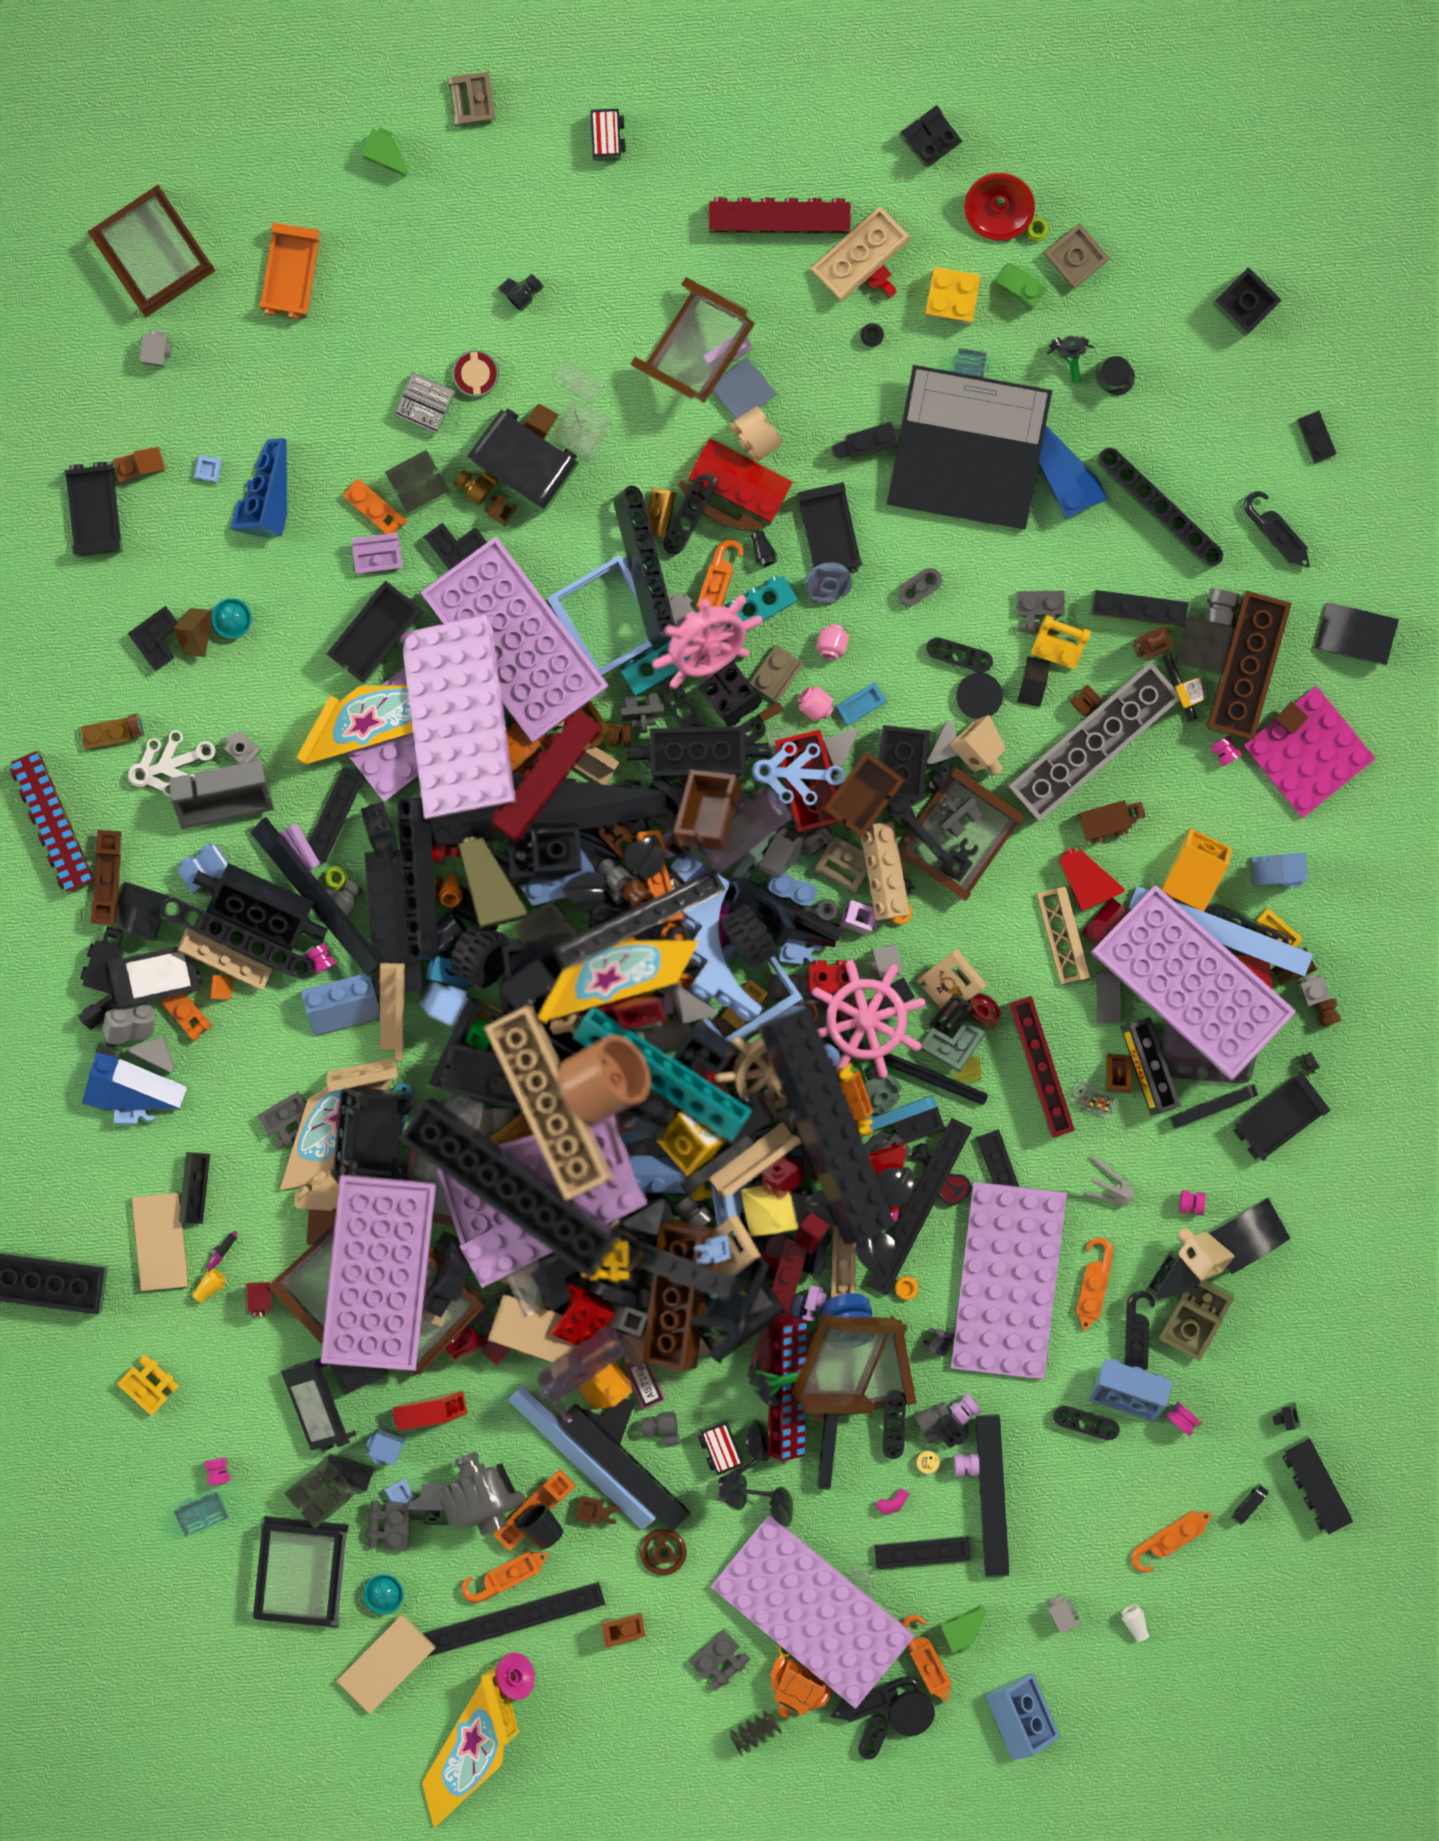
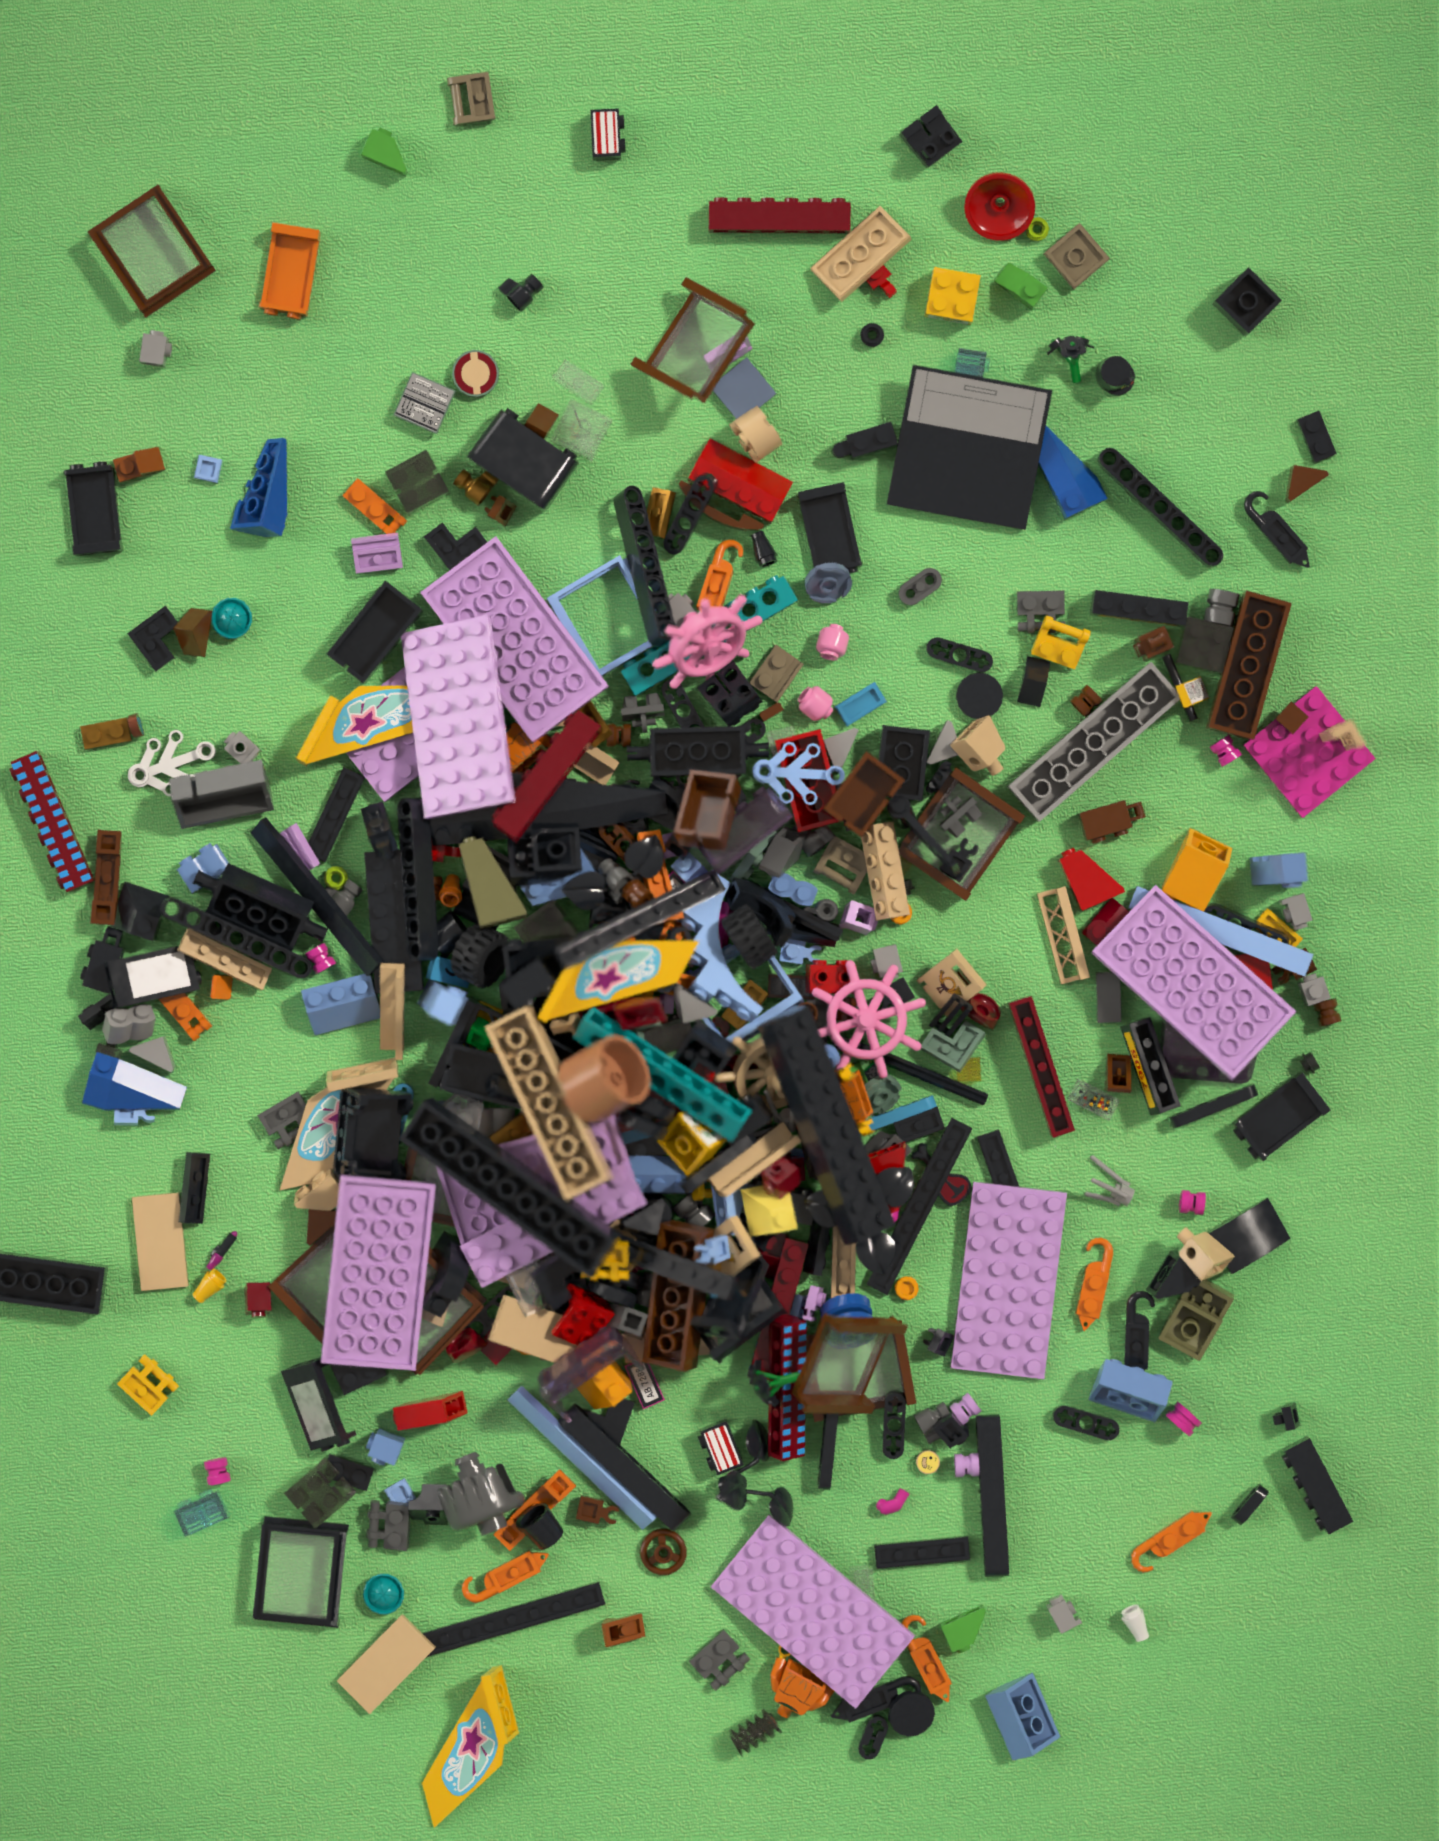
(515, 1676): dark pink dish -> none
(665, 1425): dark grey piece -> none
(811, 1232): dark red slope -> none
(1296, 911): none -> light grey brick
(1302, 479): none -> reddish brown slope
(1346, 732): none -> tan fence
(1356, 633): black slope -> none

